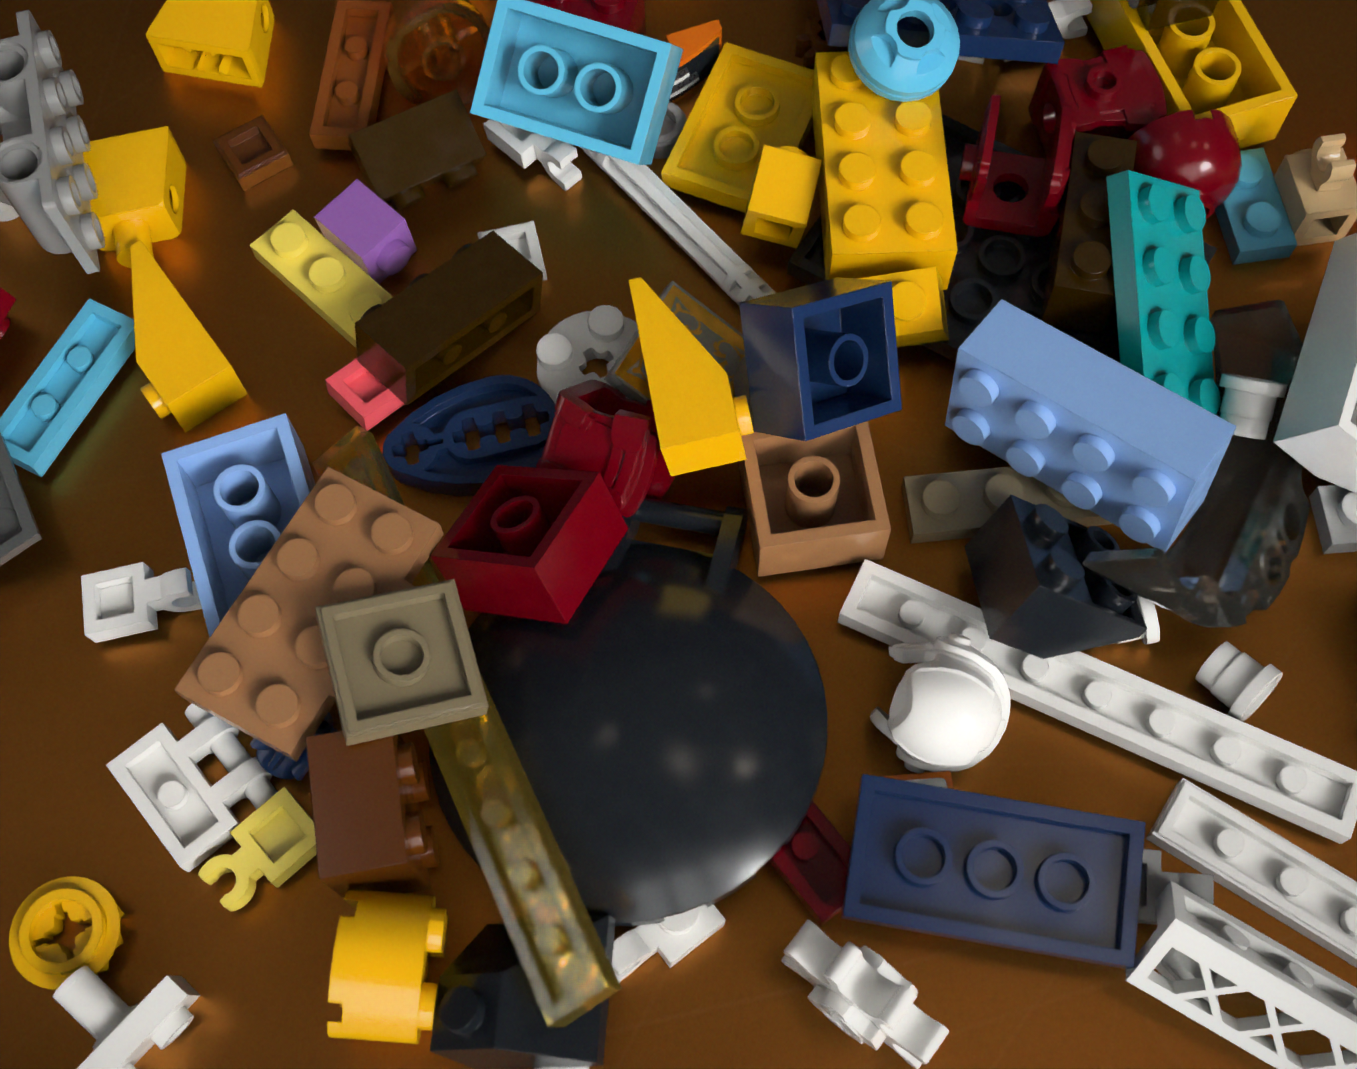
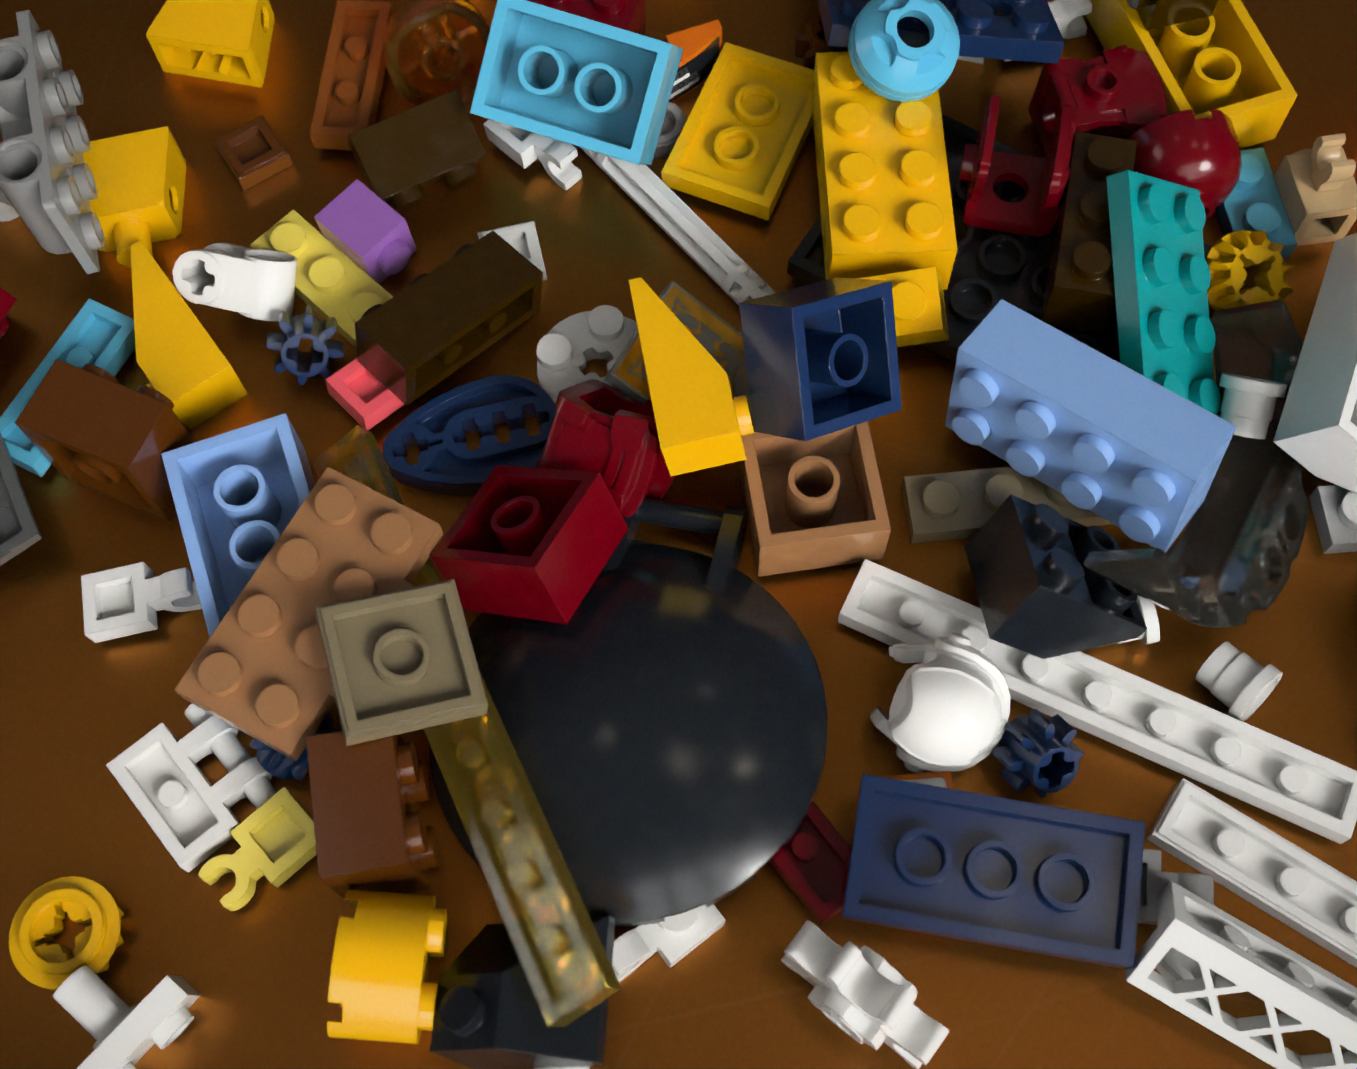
(106, 434): none -> reddish brown brick
(238, 279): none -> white piece
(299, 362): none -> dark blue gear
(781, 195): yellow brick -> none
(1038, 753): none -> dark blue gear
(1227, 264): none -> yellow gear

